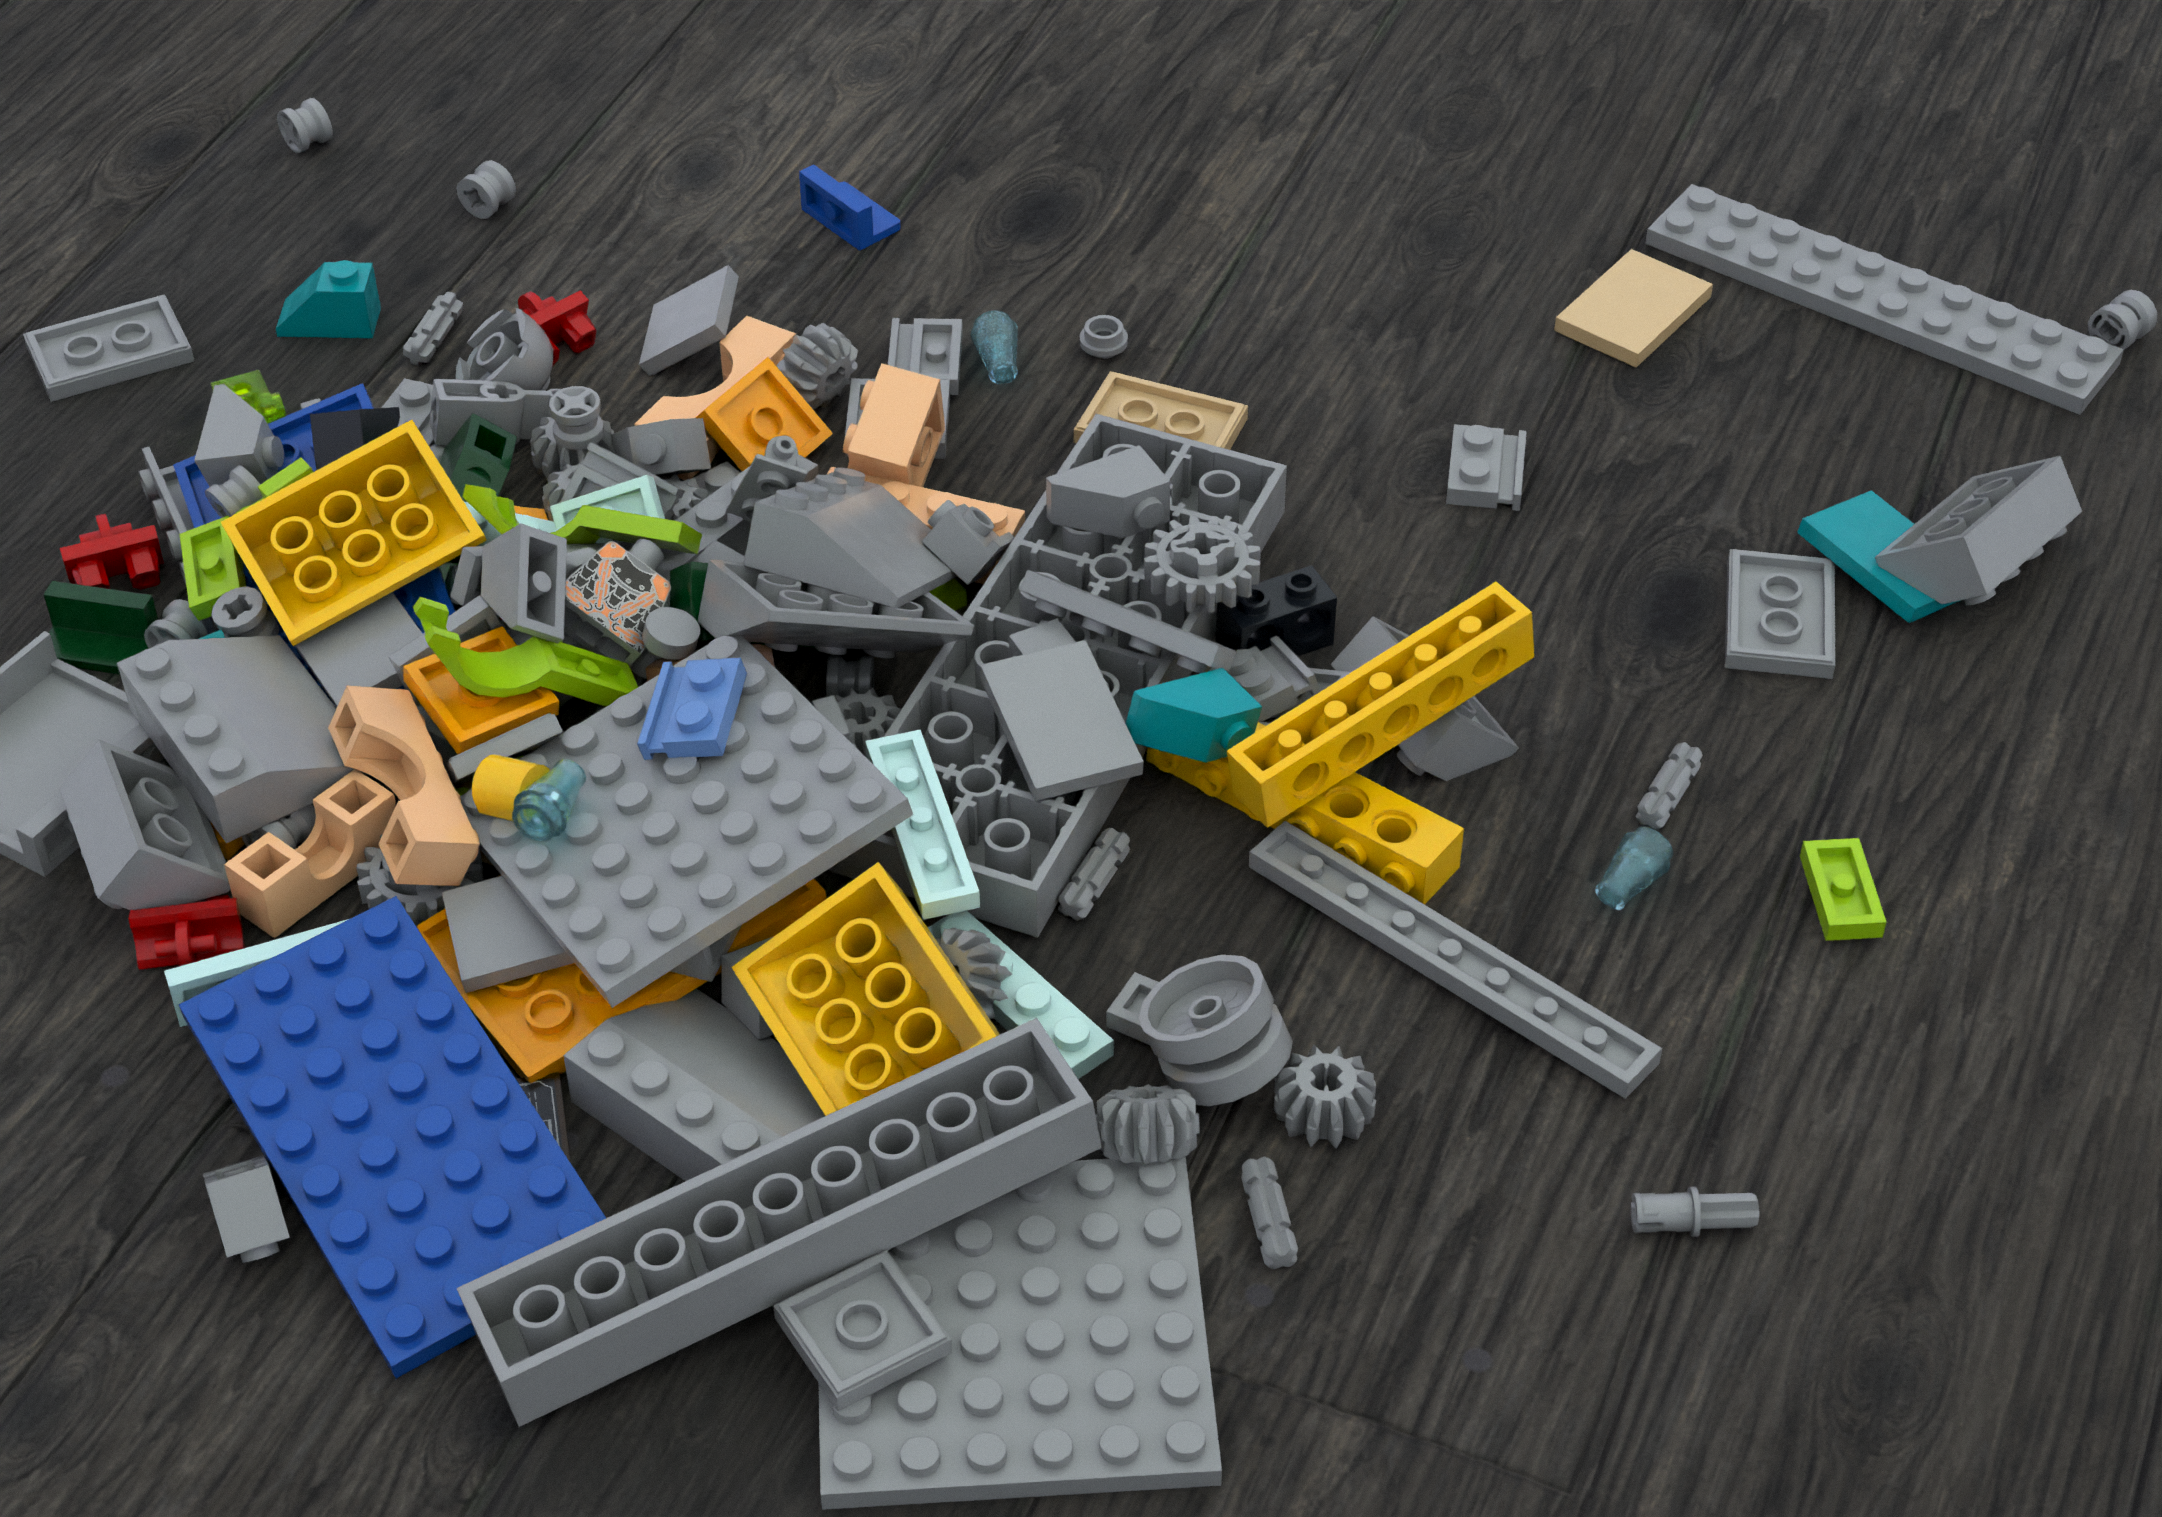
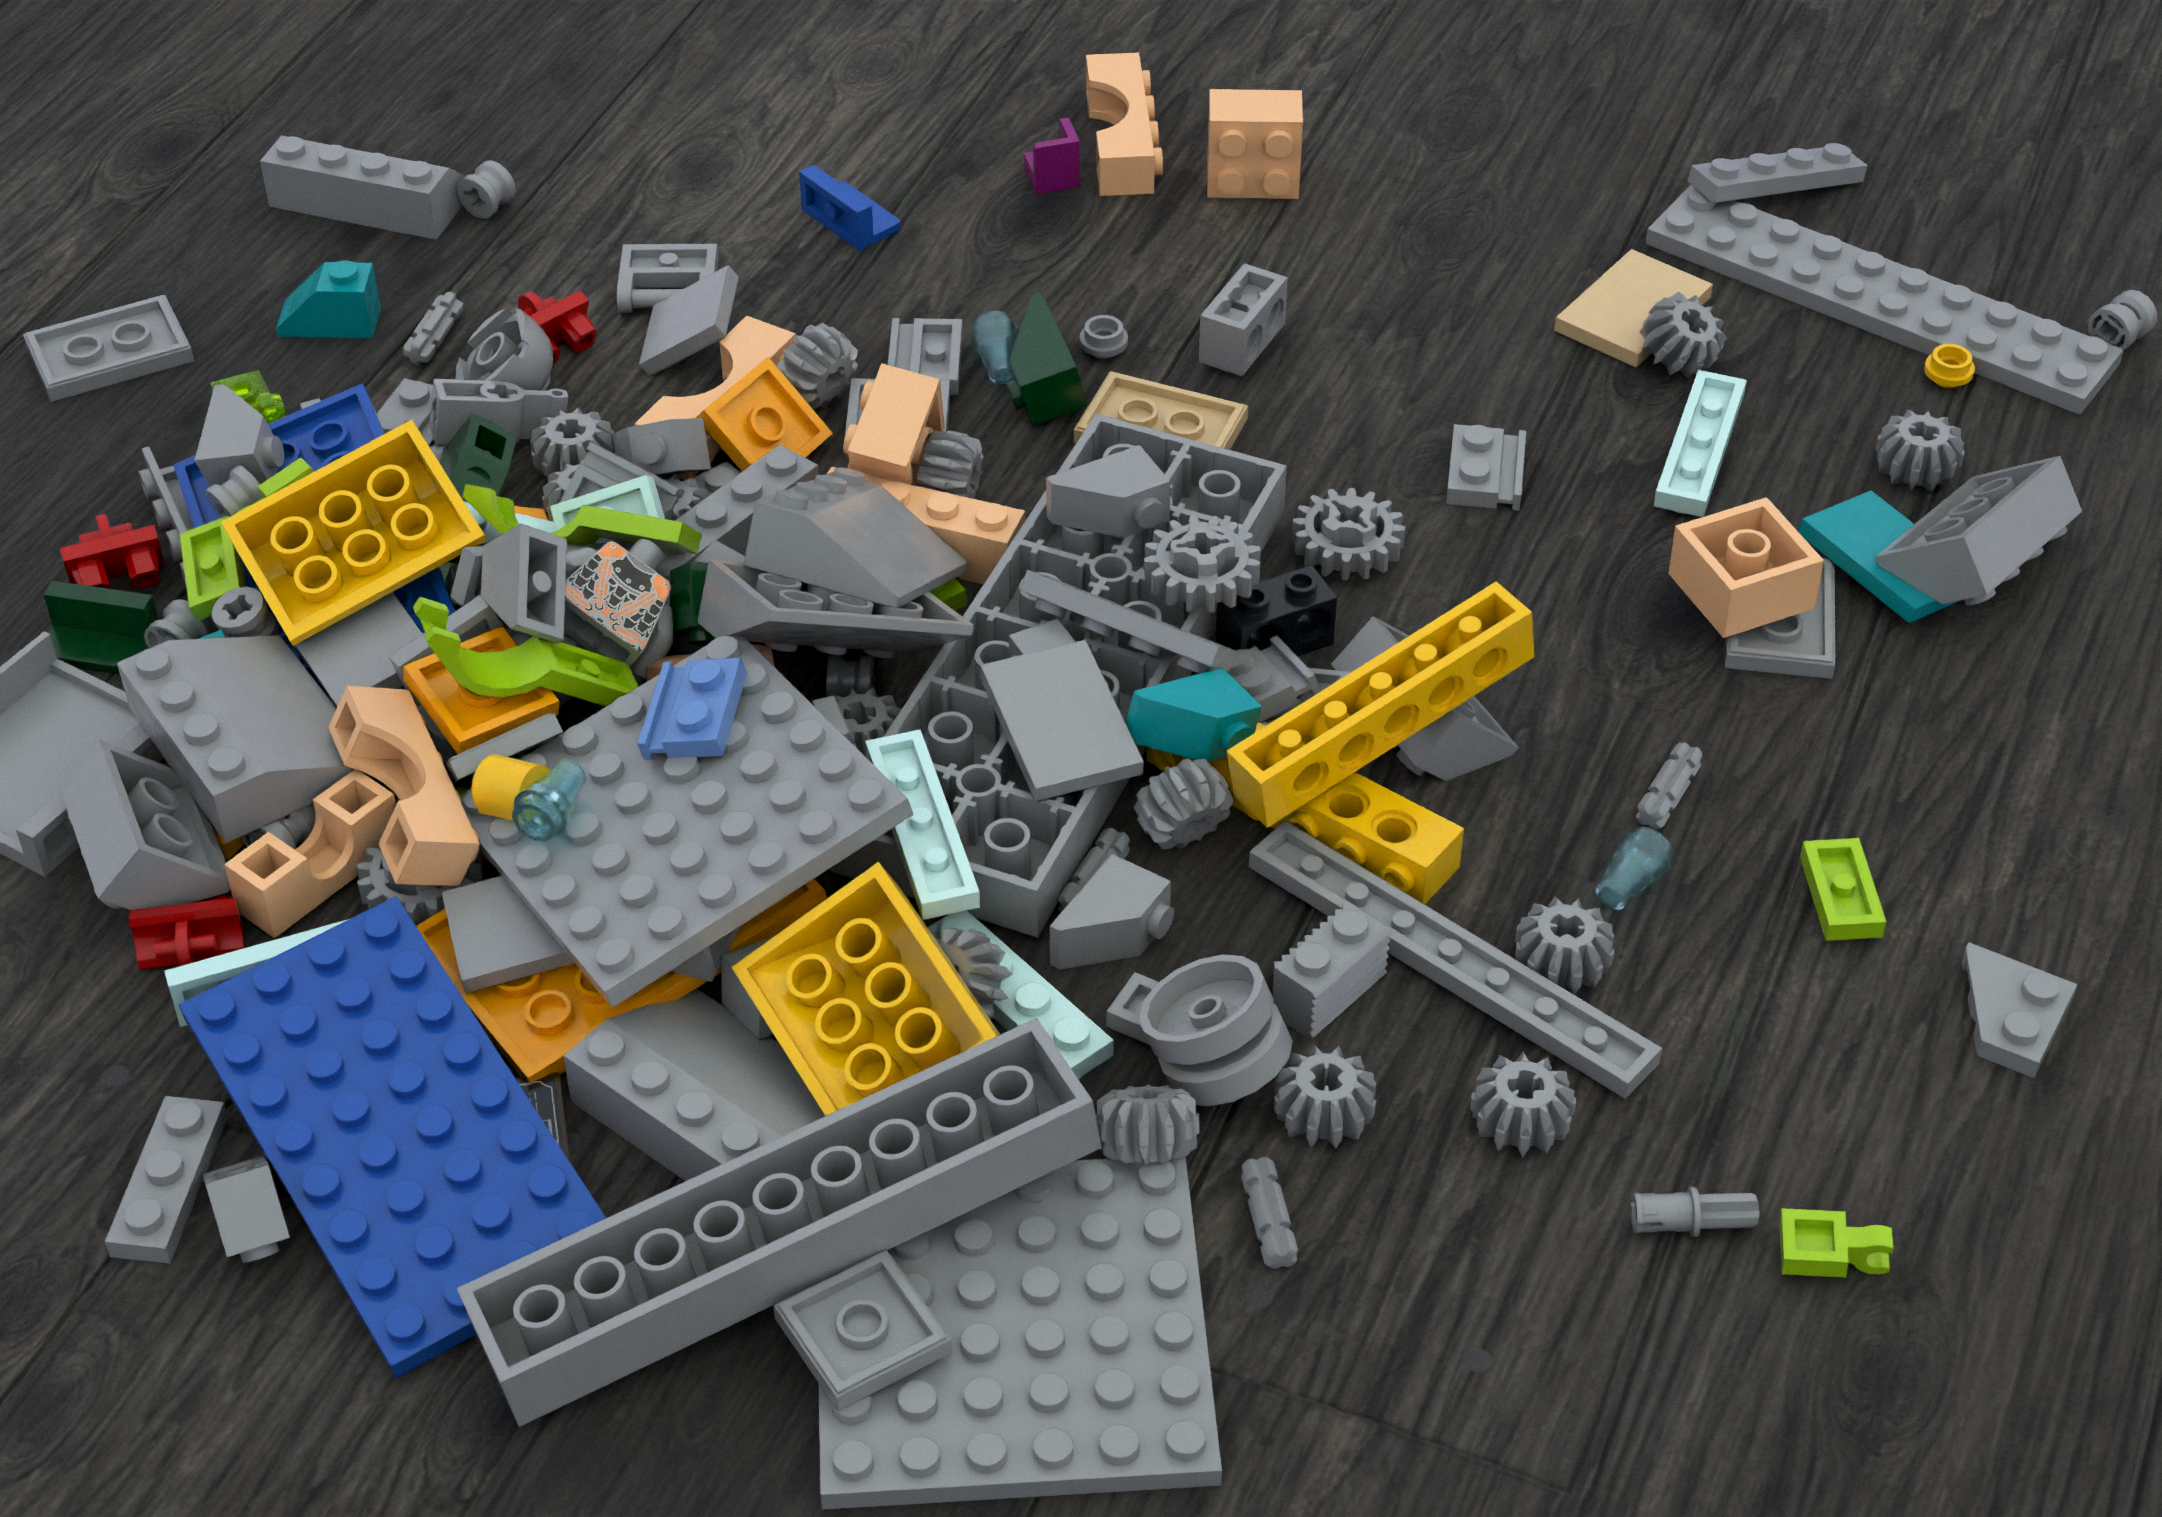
(166, 1180): none -> light grey plate
(304, 125): light grey wheel -> none
(345, 431): black slope -> none
(360, 187): none -> light grey slope
(576, 417): light grey wheel -> none
(660, 267): none -> light grey plate
(670, 633): light grey tile -> none
(766, 475): light grey hinge -> none
(951, 464): none -> light grey gear
(965, 540): light grey brick -> none
(1043, 368): none -> dark green slope
(1056, 162): none -> magenta panel
(1112, 916): none -> light grey slope
(1130, 150): none -> light nougat arch
(1183, 803): none -> light grey gear
(1242, 319): none -> light grey brick
(1254, 143): none -> light nougat brick
(1330, 969): none -> light grey brick
(1348, 533): none -> light grey gear
(1523, 1104): none -> light grey gear
(1565, 944): none -> light grey gear
(1683, 334): none -> light grey gear
(1700, 443): none -> light aqua plate
(1745, 567): none -> light nougat brick
(1777, 173): none -> light grey plate
(1823, 1245): none -> lime plate
(1919, 450): none -> light grey gear
(1950, 366): none -> yellow plate
(2014, 1008): none -> light grey wing

